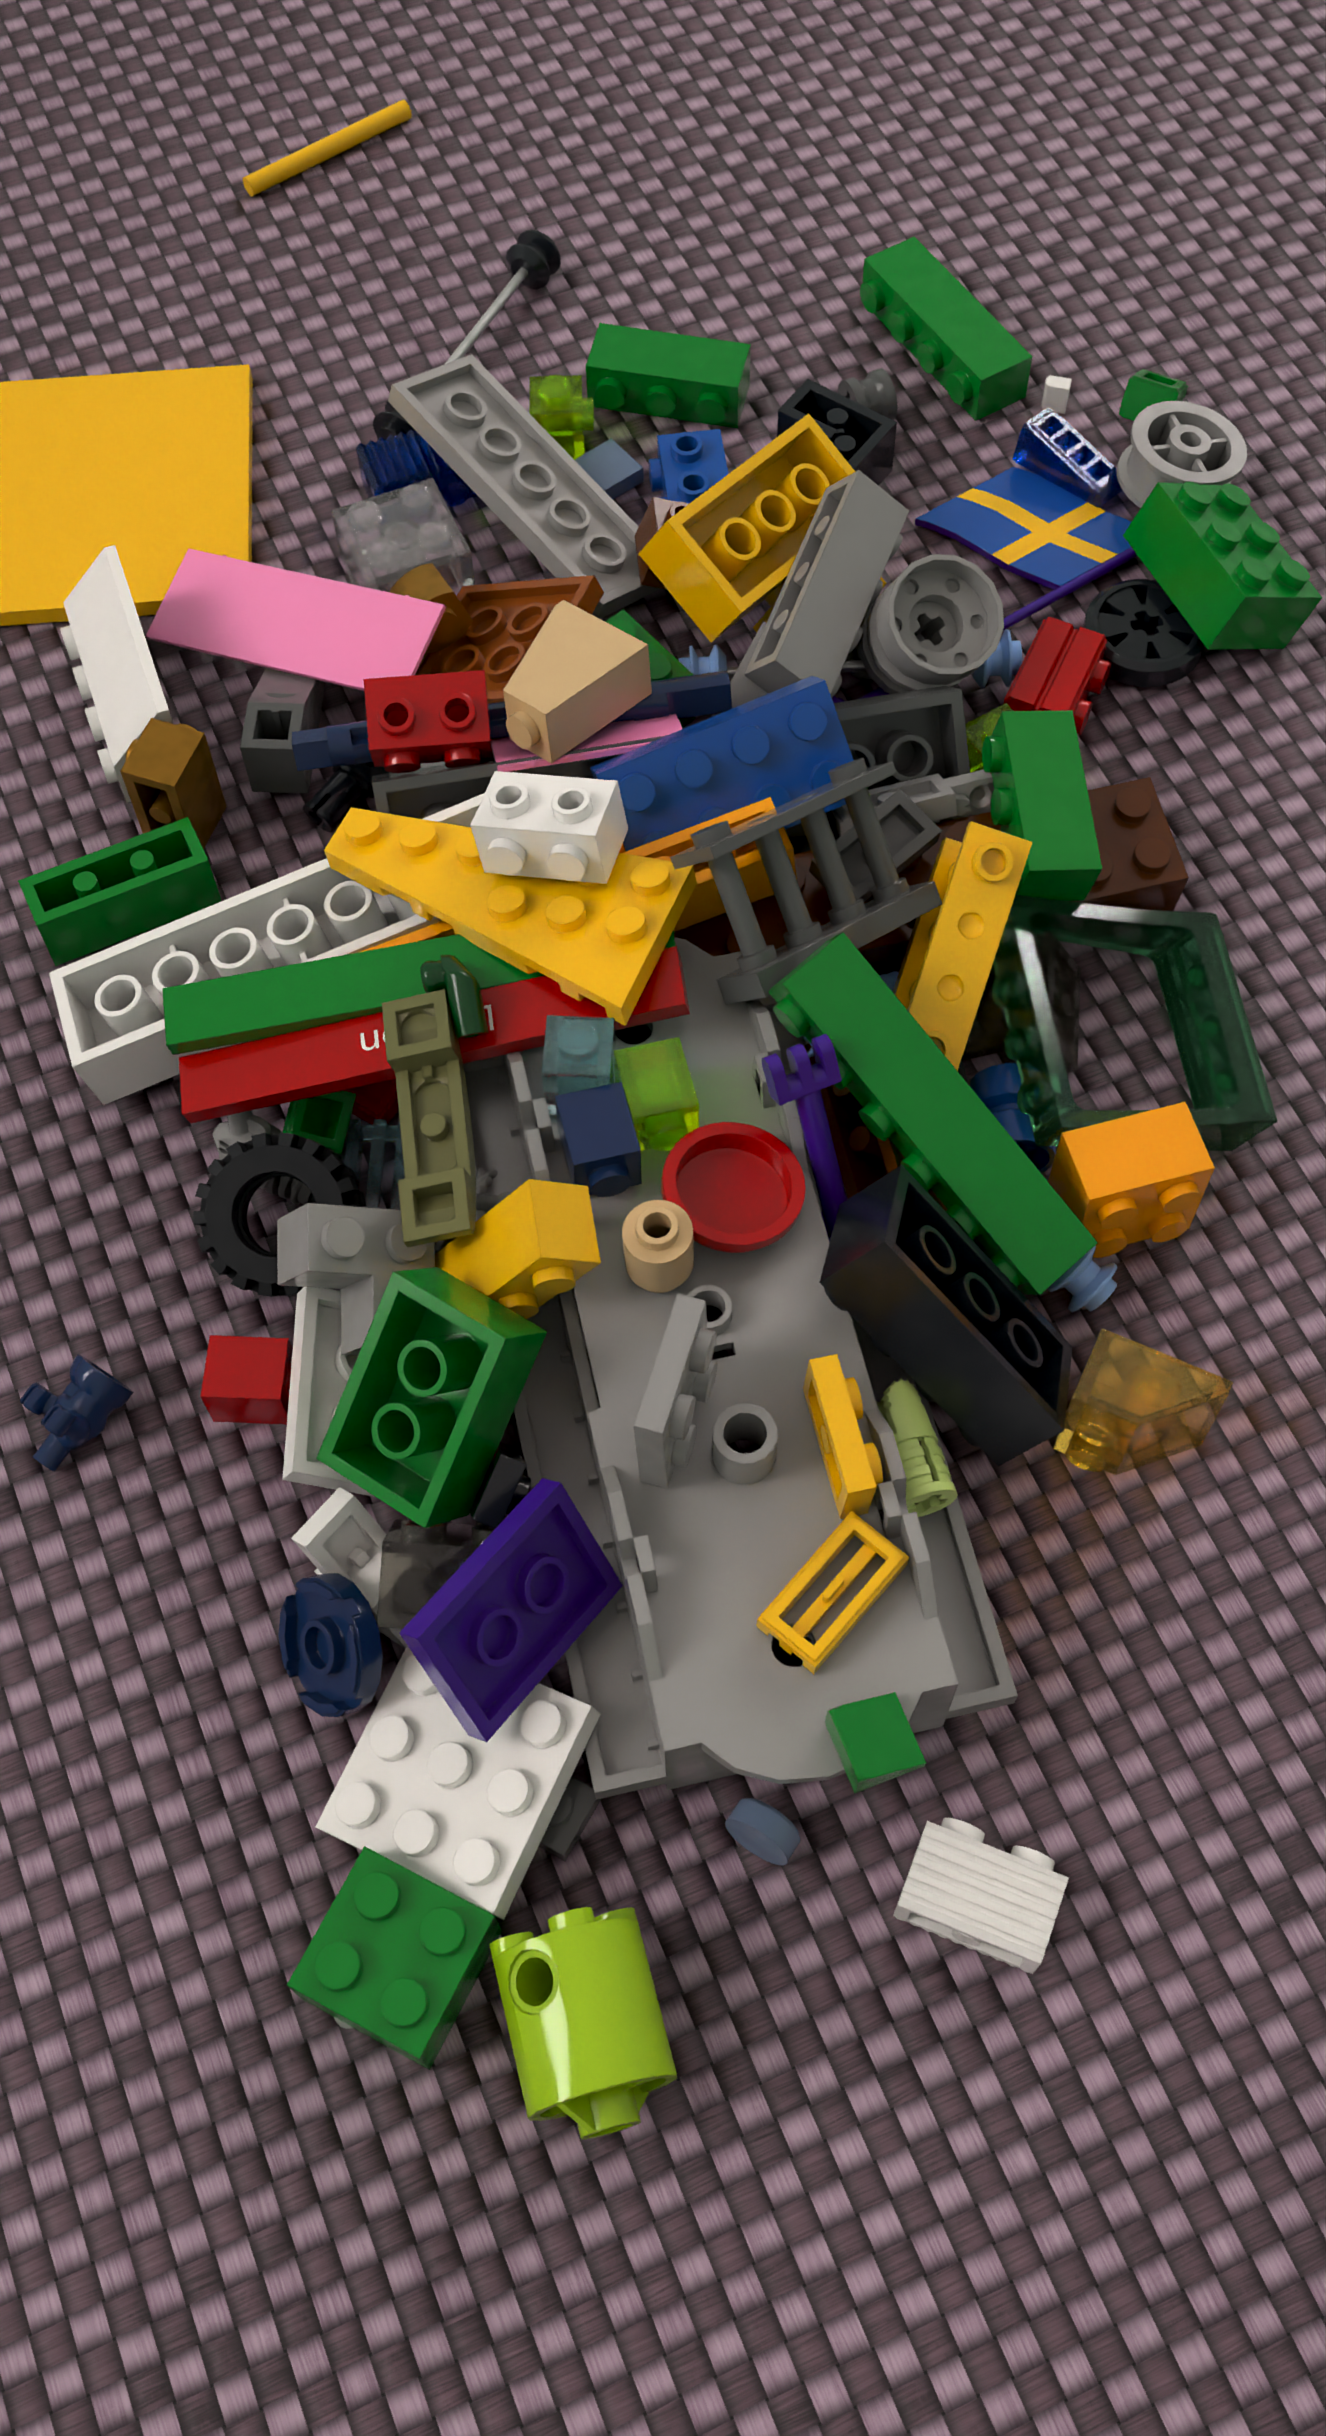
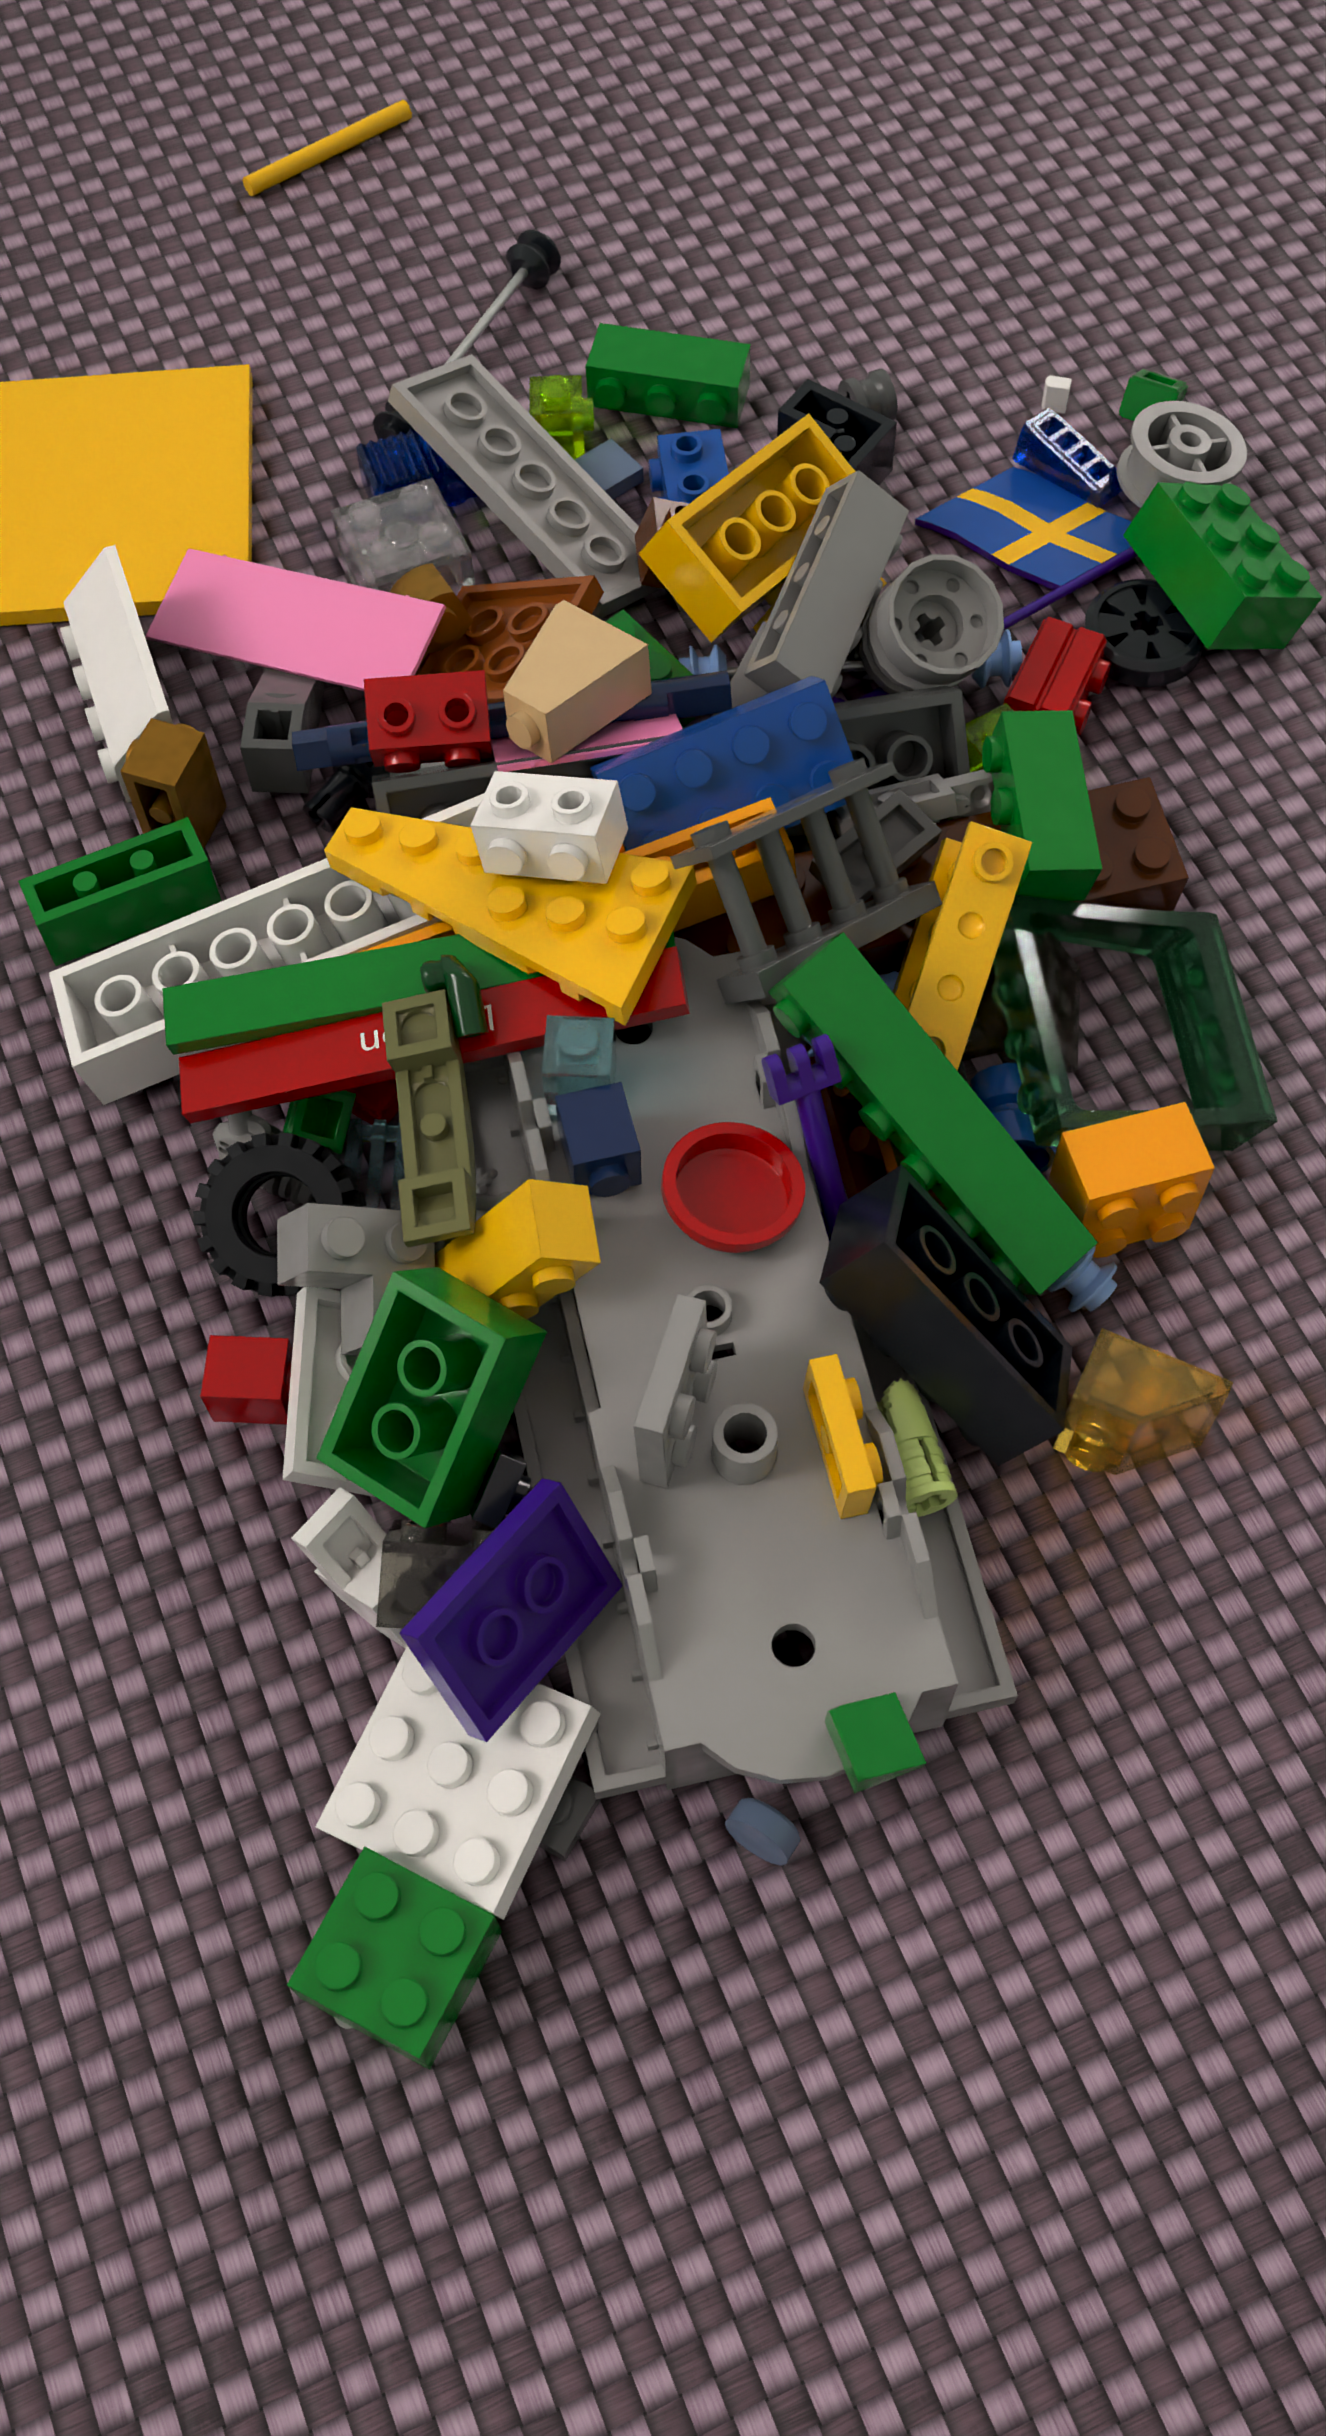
(78, 1412): dark blue piece -> none
(331, 1644): dark blue tile -> none
(584, 2019): lime cylinder -> none
(658, 1092): clear neon green brick -> none
(658, 1245): tan brick -> none
(793, 1638): yellow tile -> none
(945, 328): green brick -> none
(982, 1894): white brick -> none

